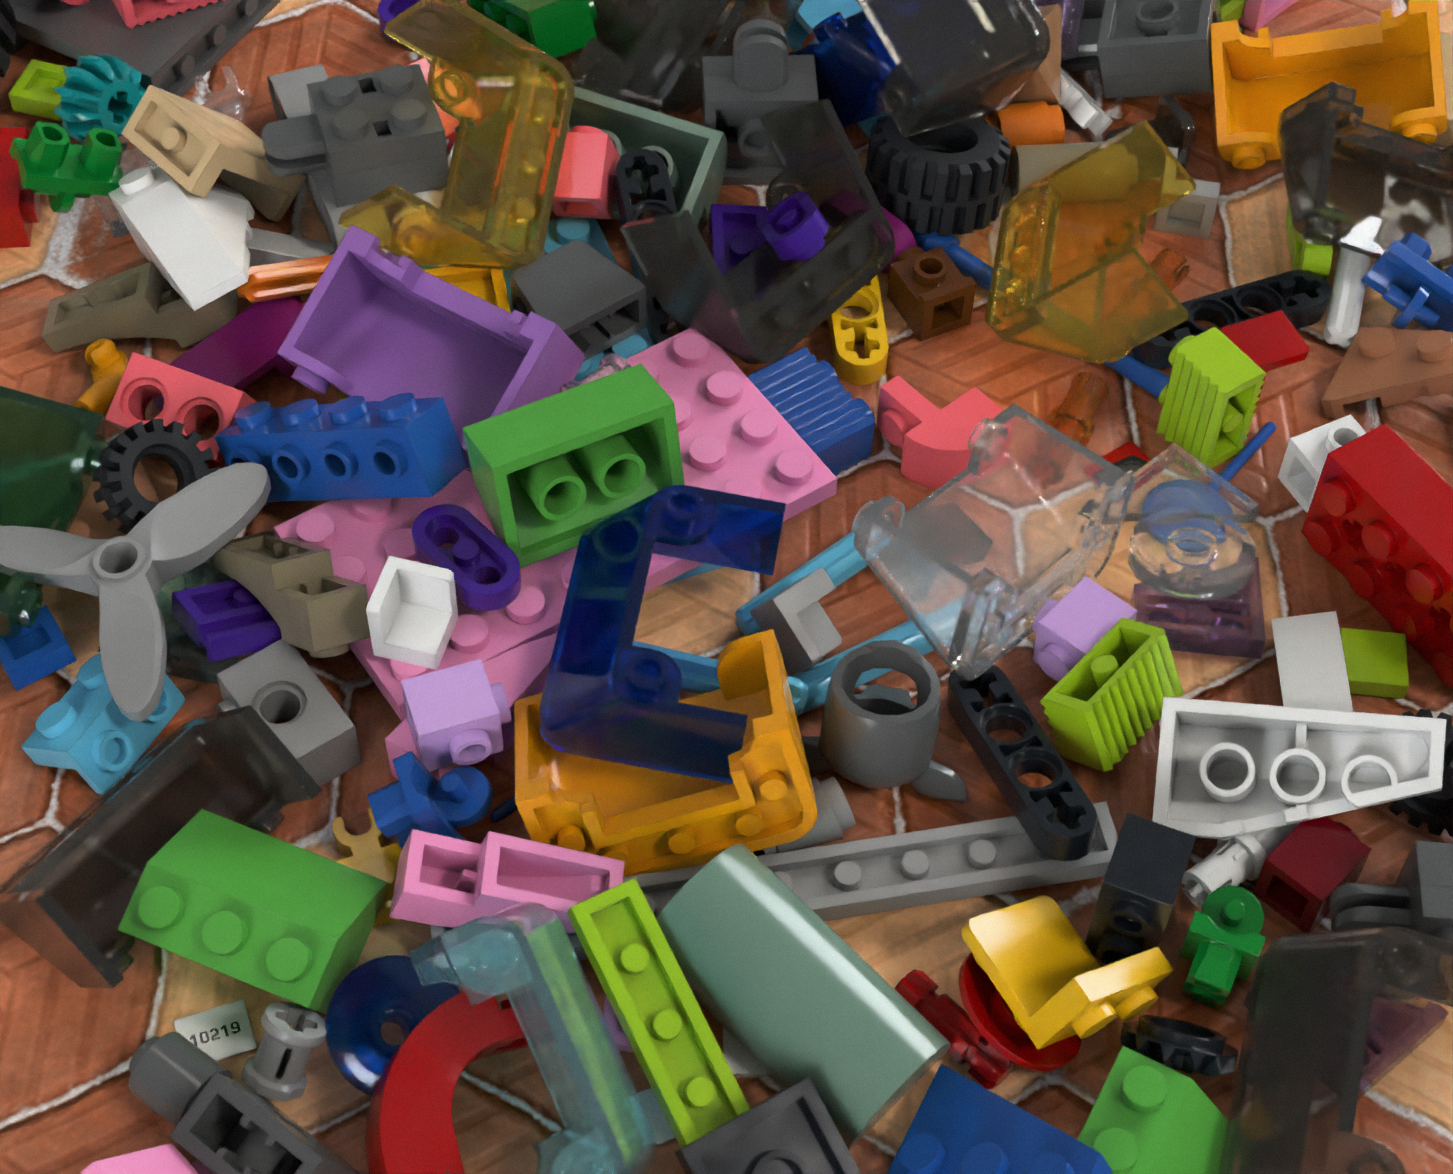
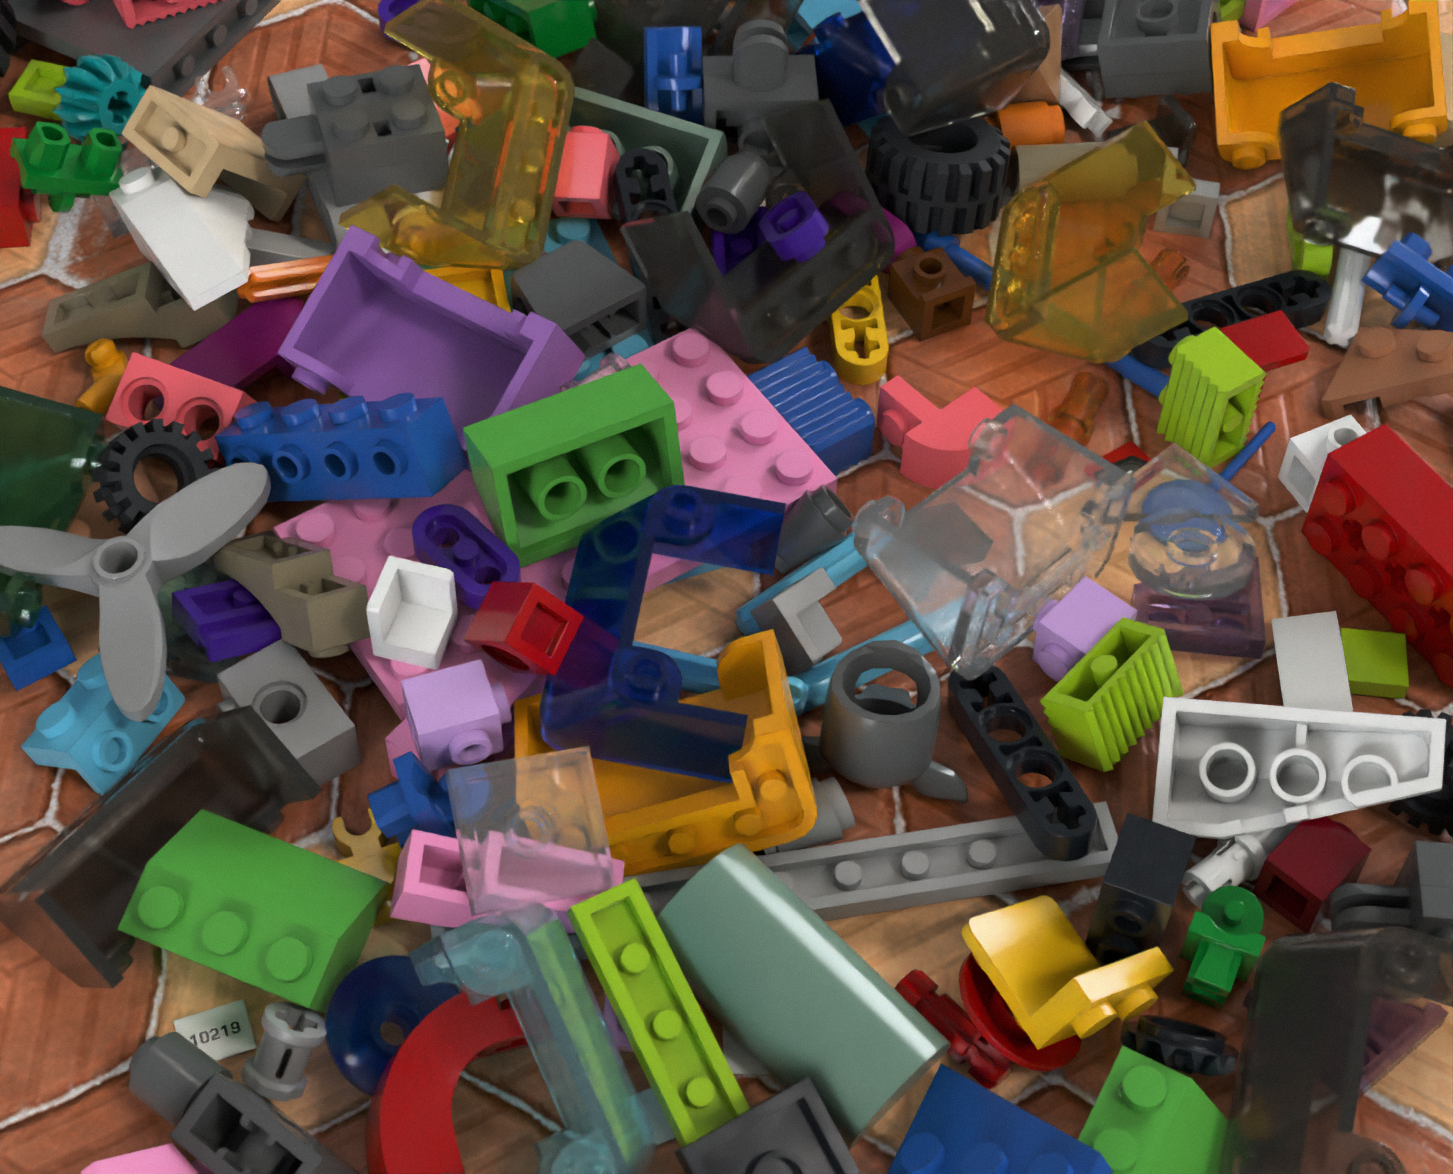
(524, 628): none -> red brick
(530, 830): none -> clear plate
(674, 71): none -> blue hips
(734, 192): none -> dark grey brick
(812, 527): none -> dark grey cone

